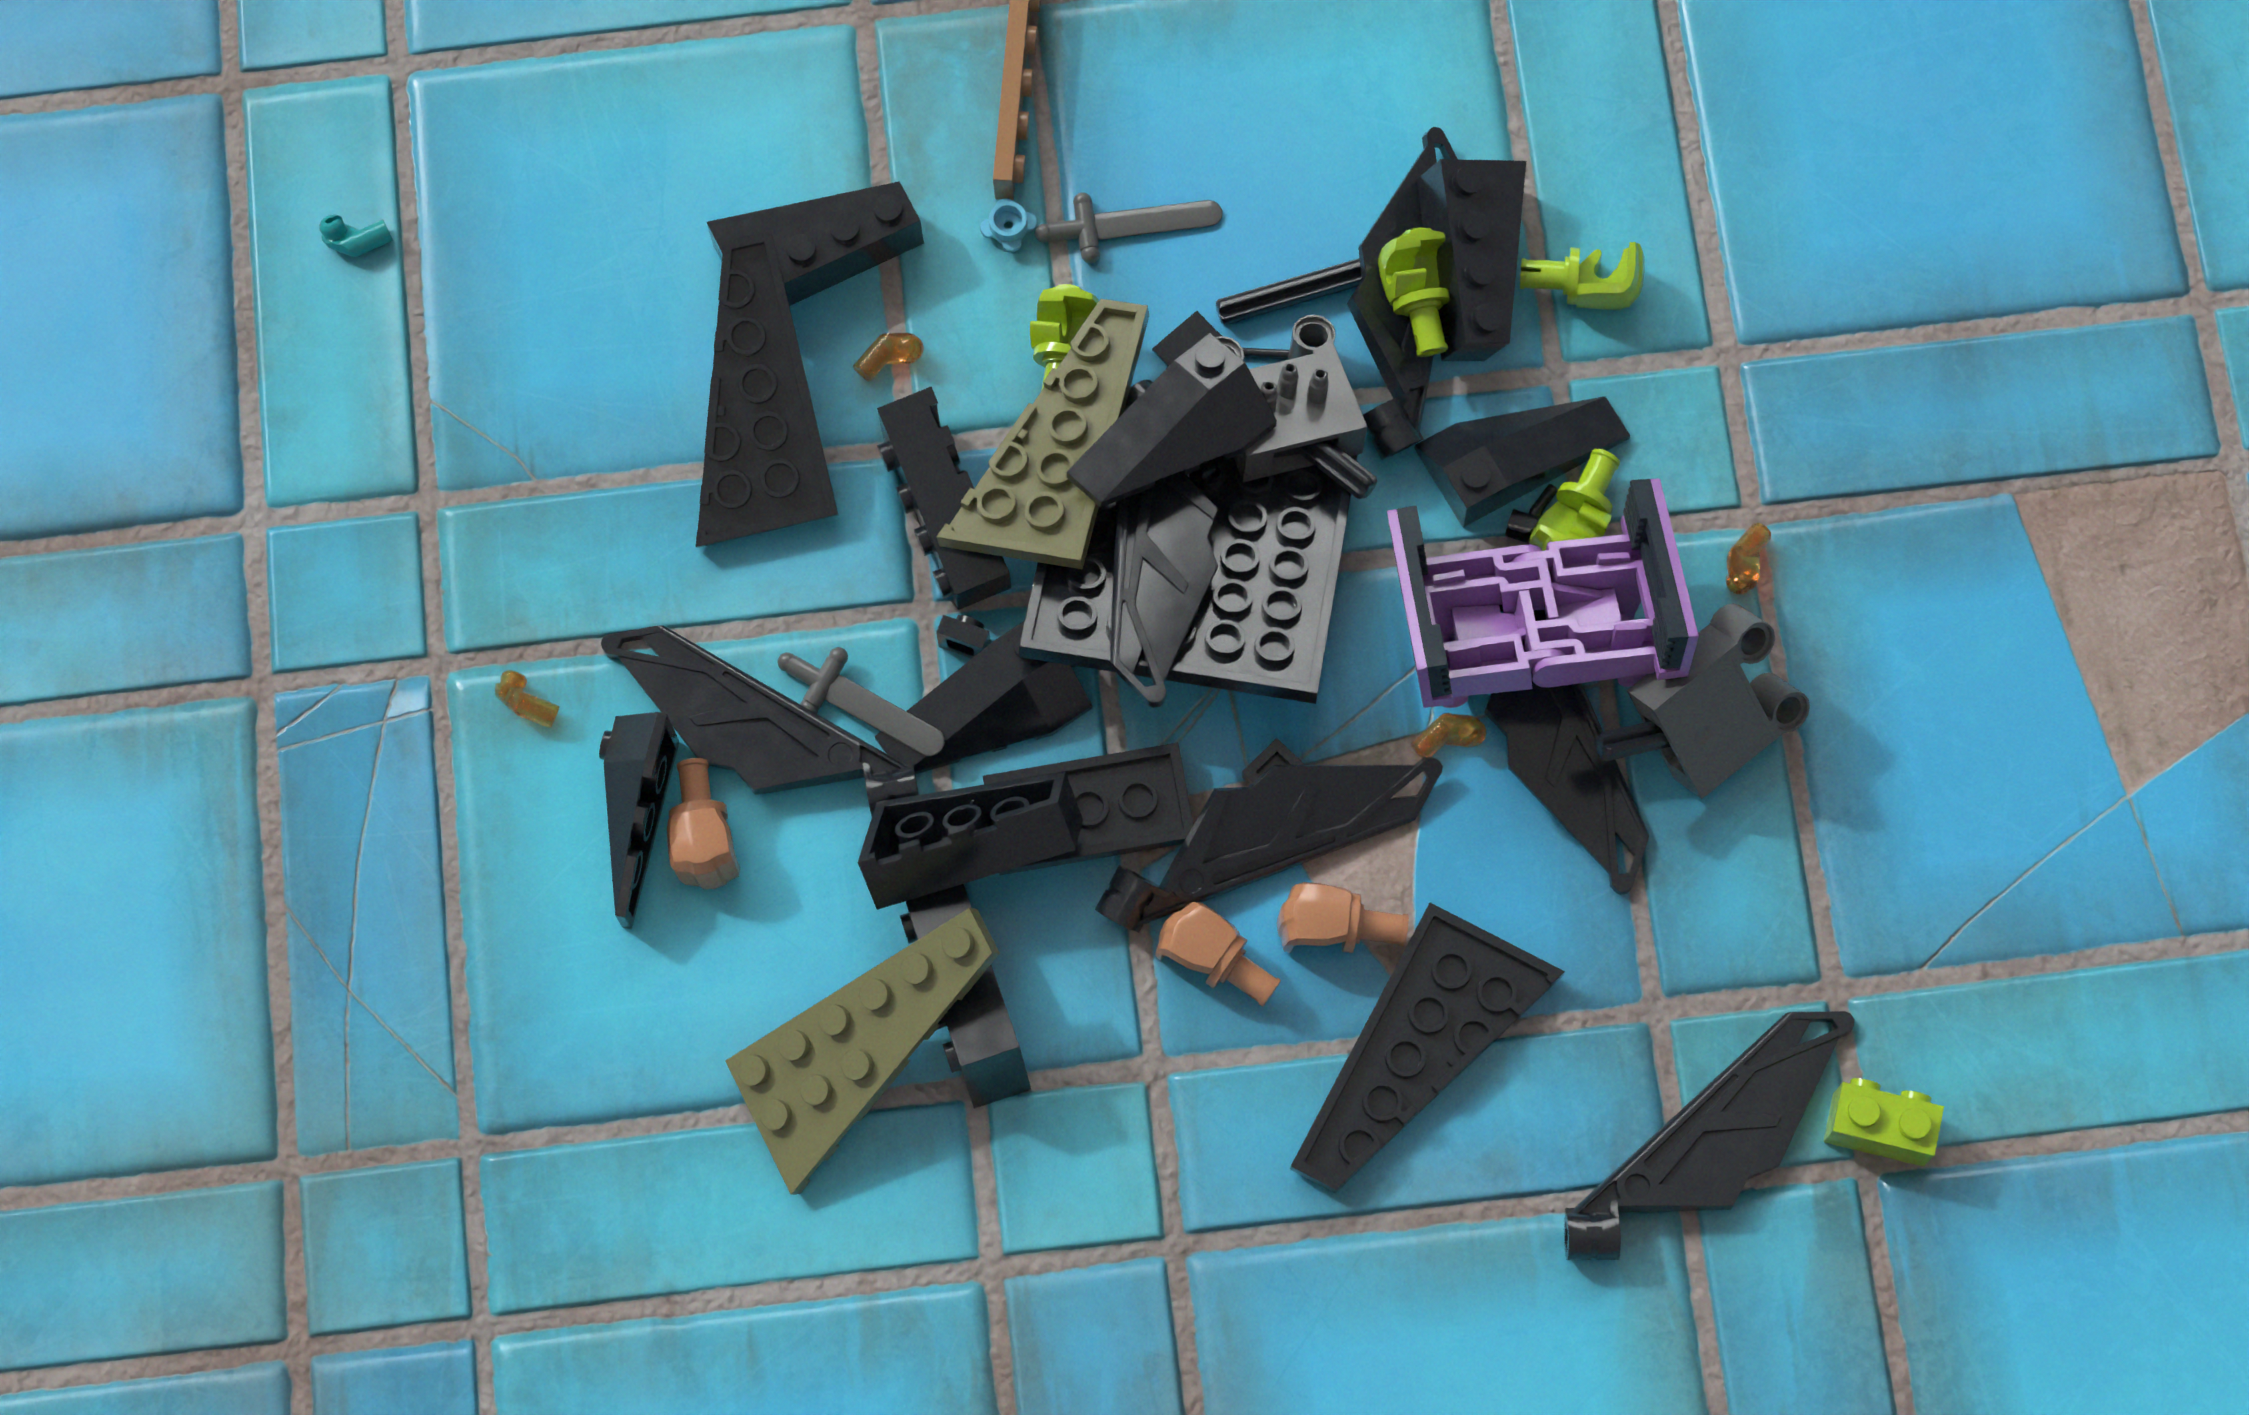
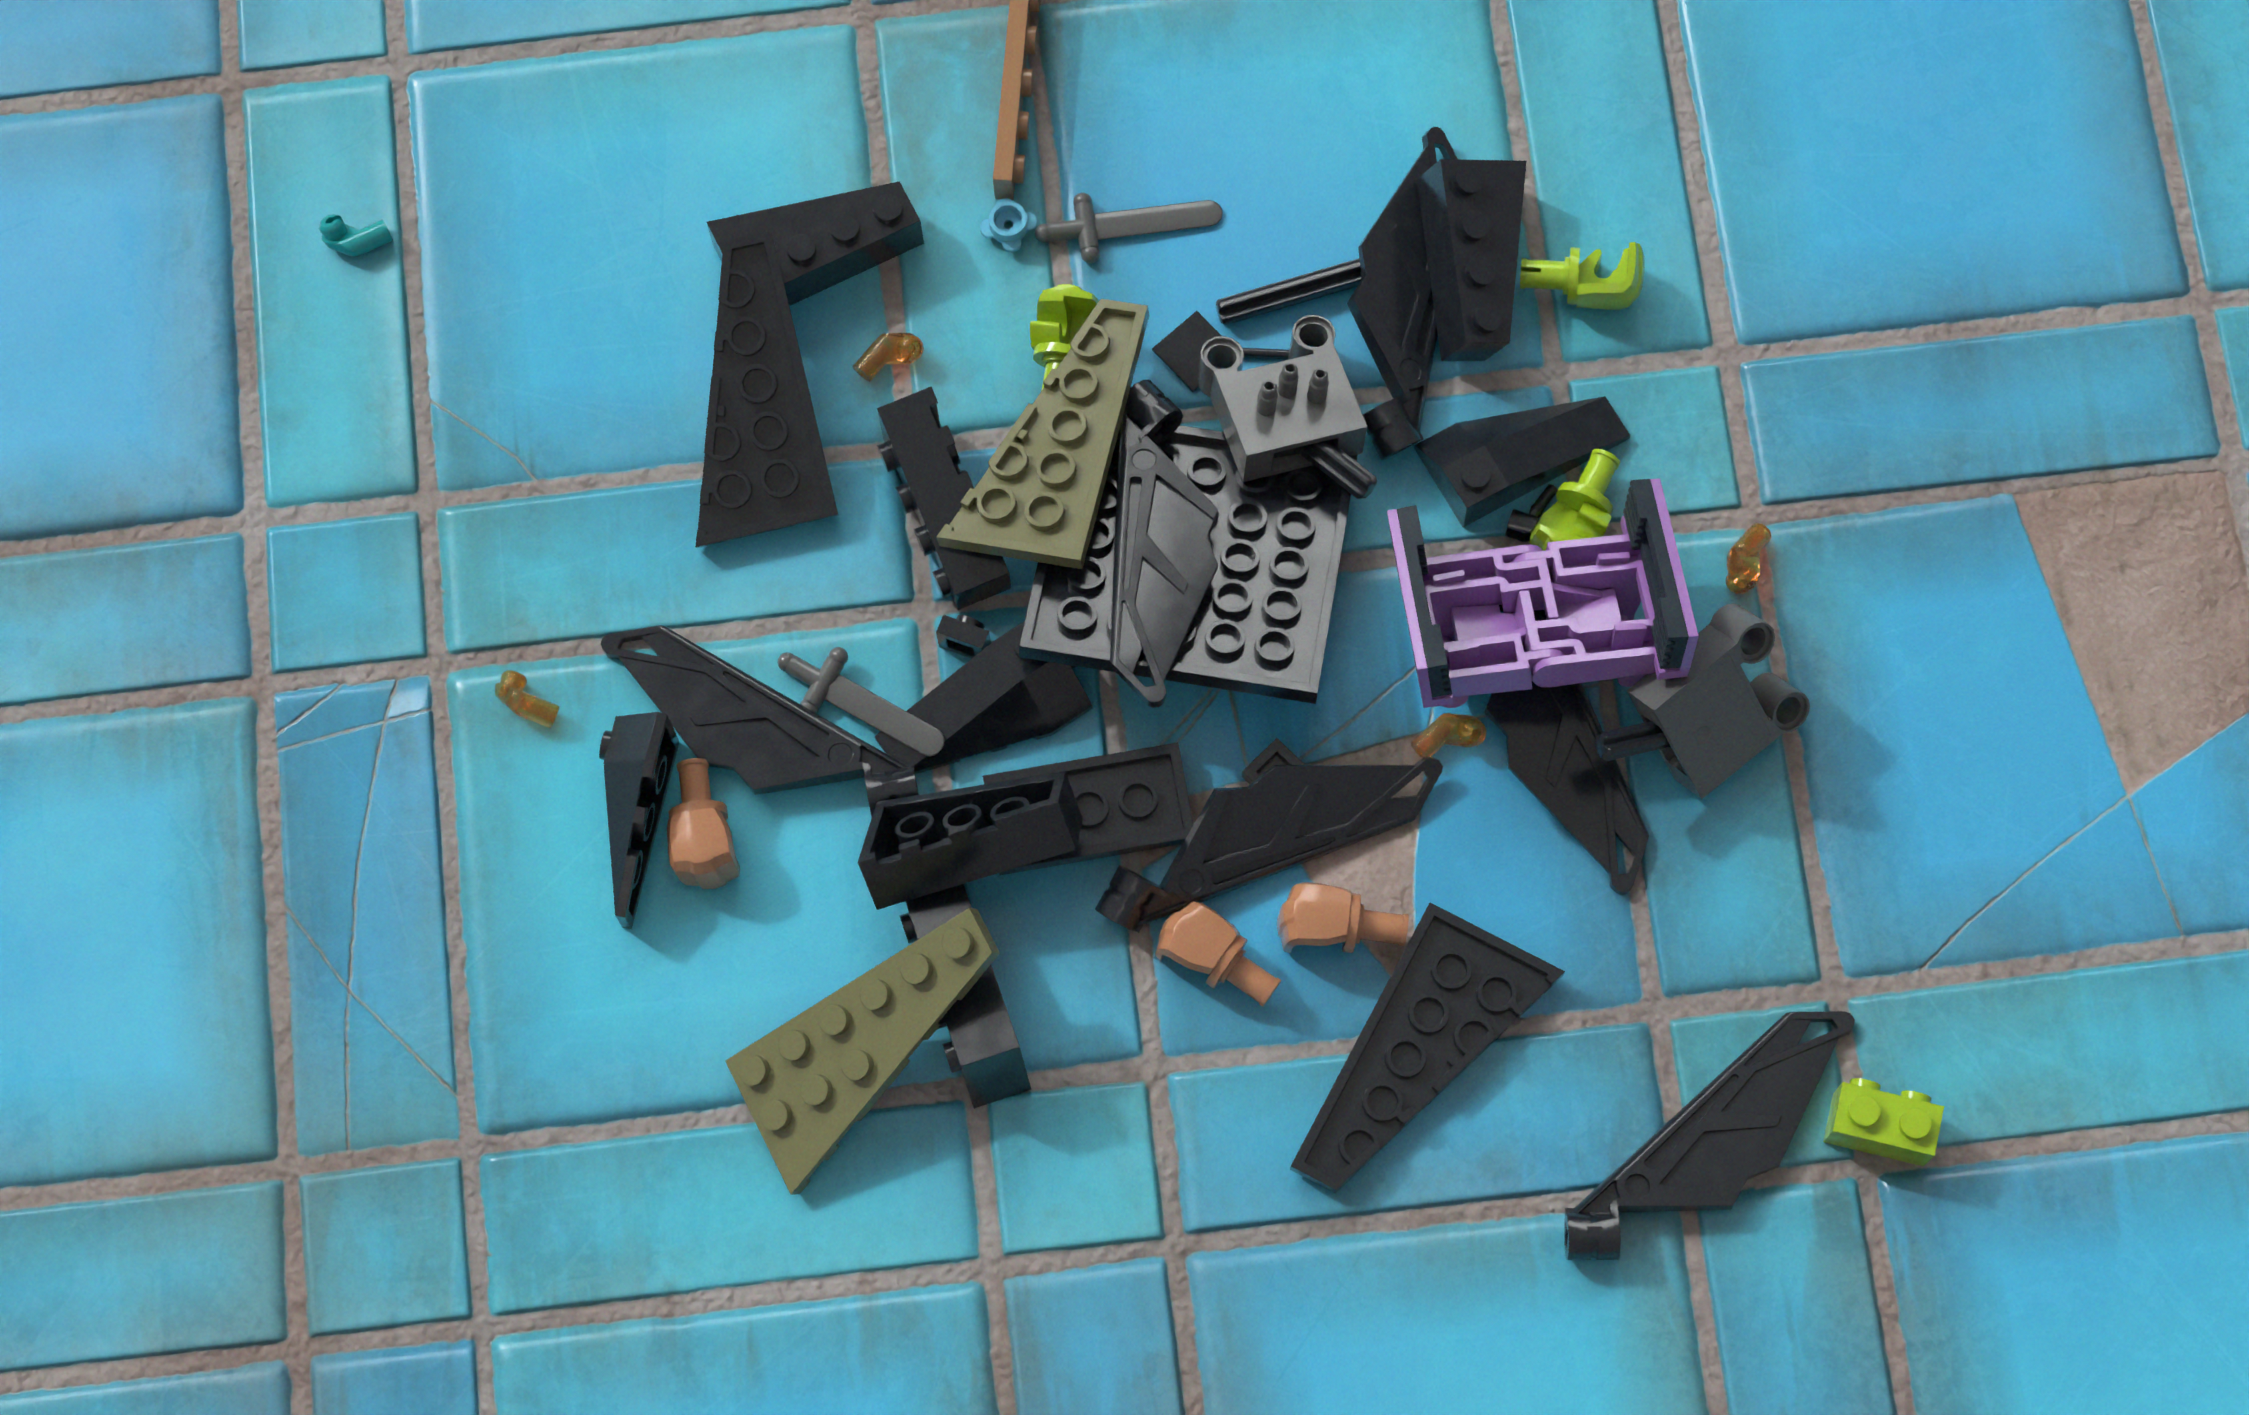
(1186, 417): black wedge -> none
(1412, 285): lime piece -> none

